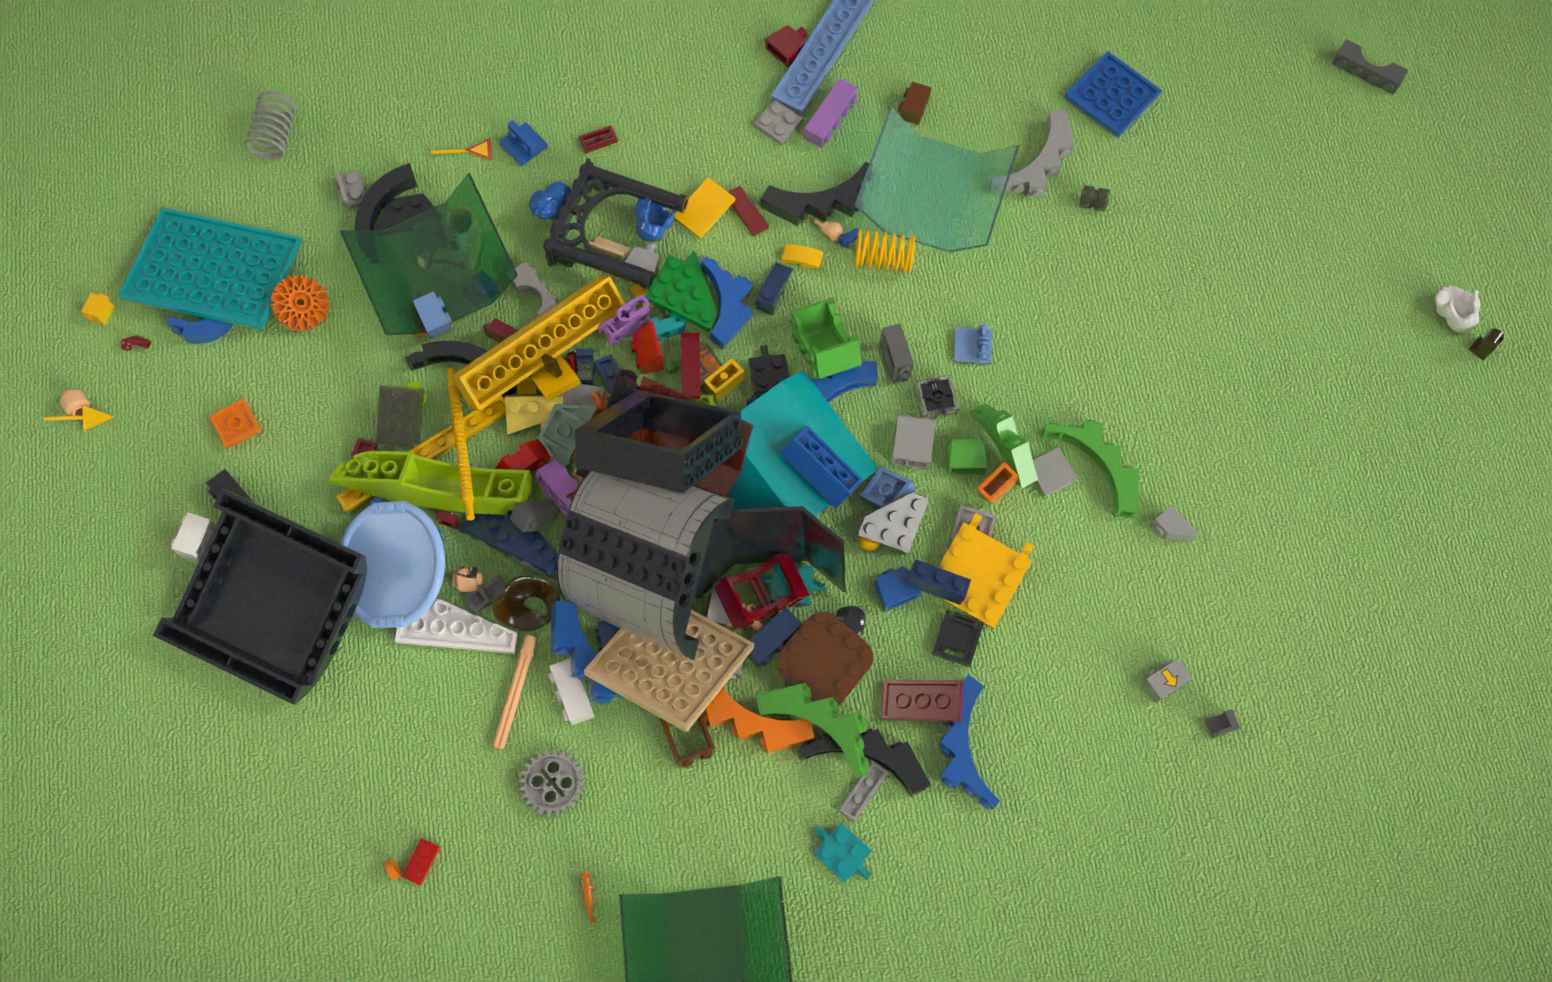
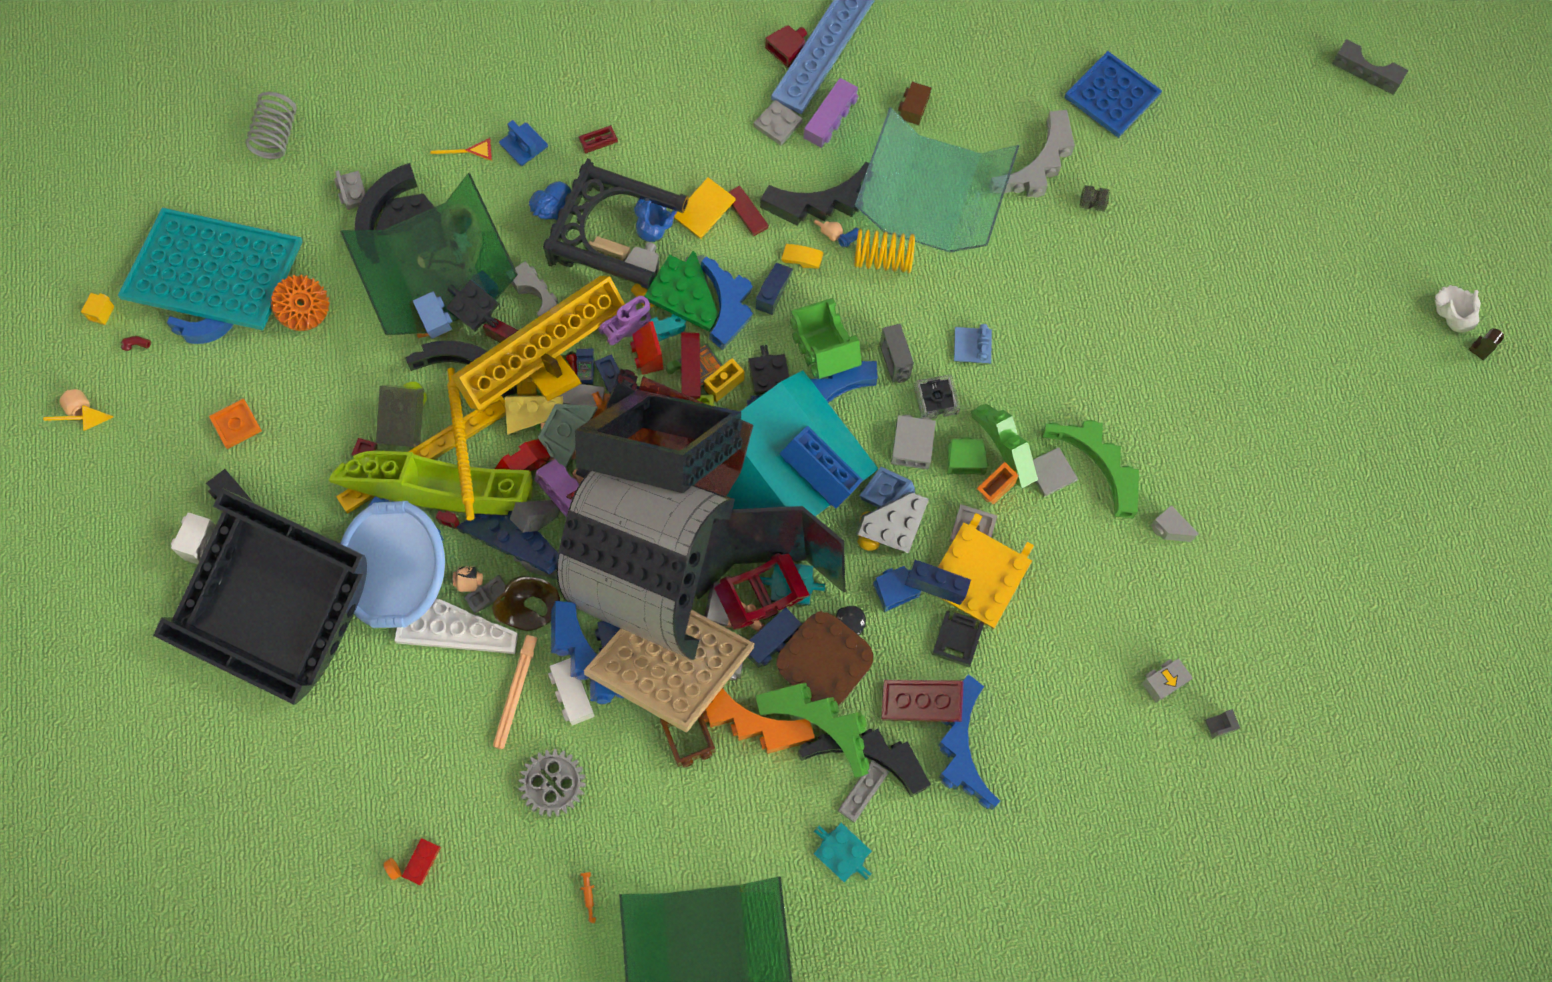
(472, 306): none -> black plate

